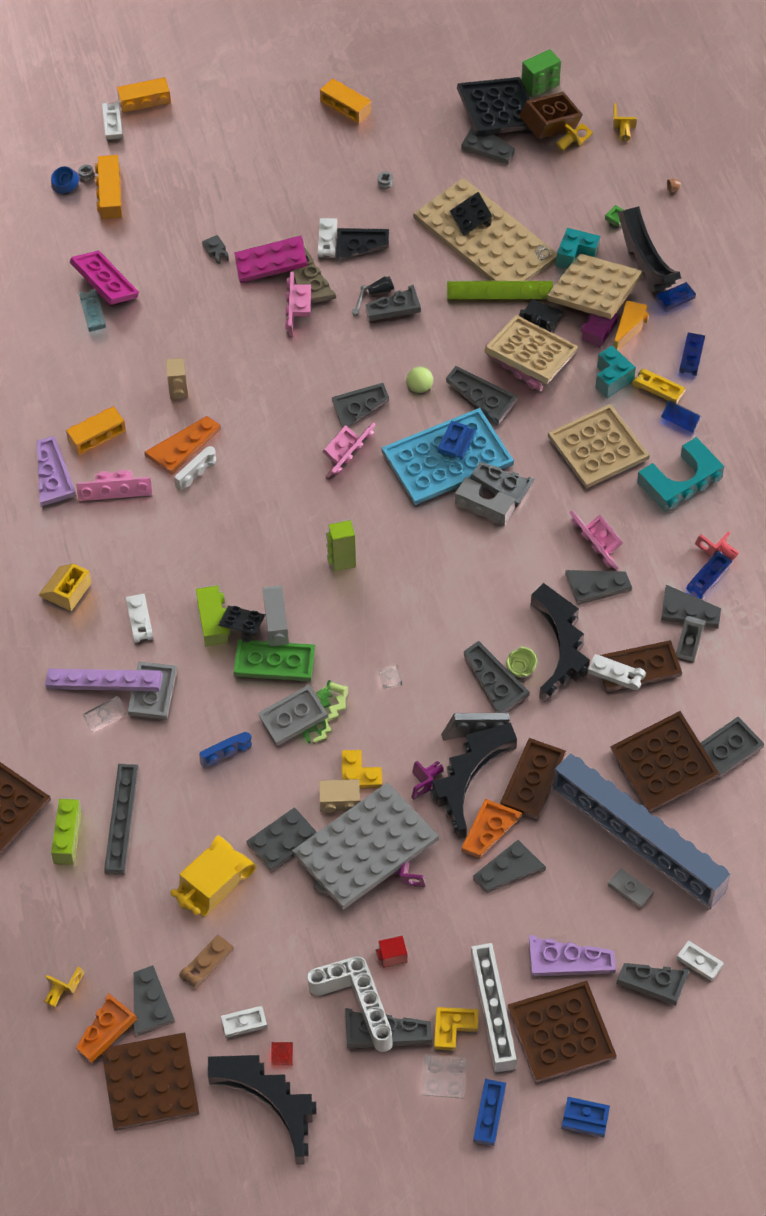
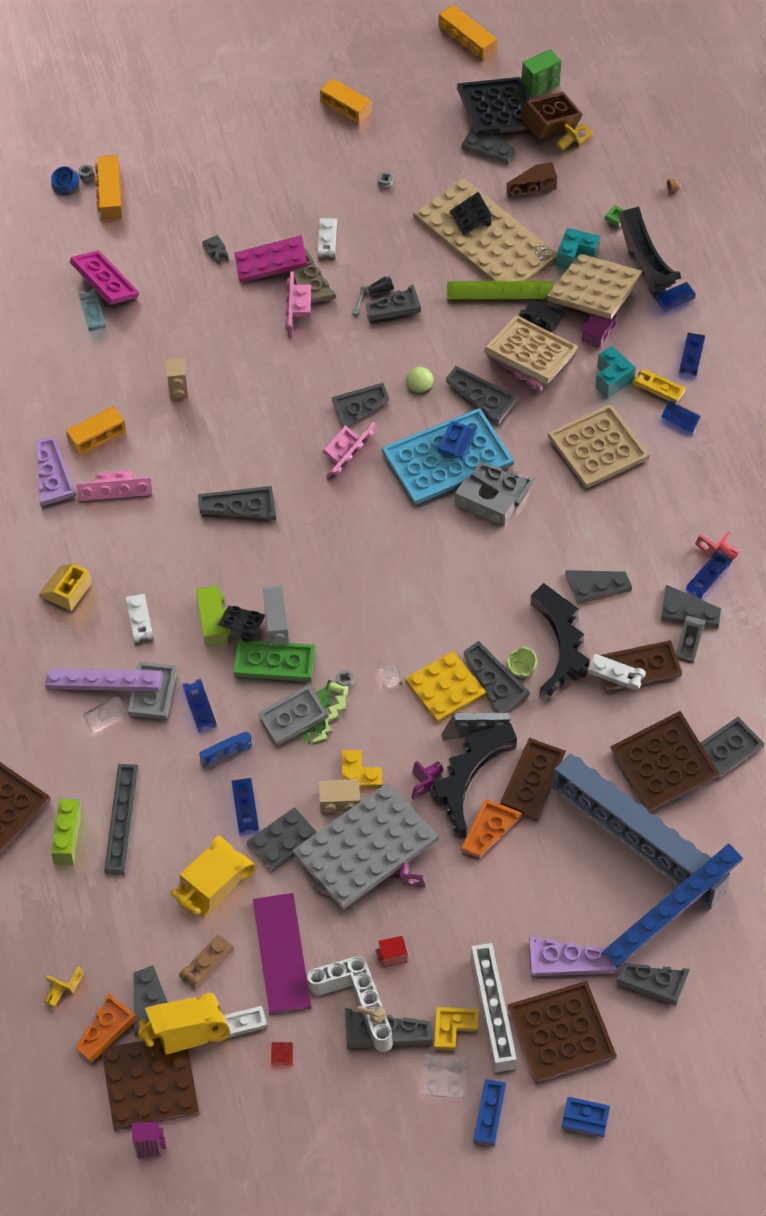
(112, 121): white plate -> none
(143, 94): light orange brick -> none
(148, 1139): none -> magenta brick
(183, 445): orange wing -> none
(184, 1023): none -> yellow piece
(195, 468): white plate -> none
(199, 706): none -> clear blue plate
(245, 503): none -> dark grey wing
(245, 804): none -> clear blue plate
(249, 1075): black arch -> none
(281, 954): none -> magenta tile
(341, 545): lime brick -> none
(342, 675): none -> light grey bush
(358, 241): black wing -> none
(377, 1015): none -> tan hand
(445, 687): none -> yellow plate
(467, 32): none -> light orange brick
(508, 866): dark grey wing -> none
(536, 179): none -> reddish brown slope
(602, 536): bright pink bracket -> none
(623, 123): yellow bracket -> none
(630, 888): light grey plate -> none
(631, 323): light orange slope -> none
(669, 492): teal arch -> none
(673, 905): none -> blue plate
(700, 961): white plate -> none

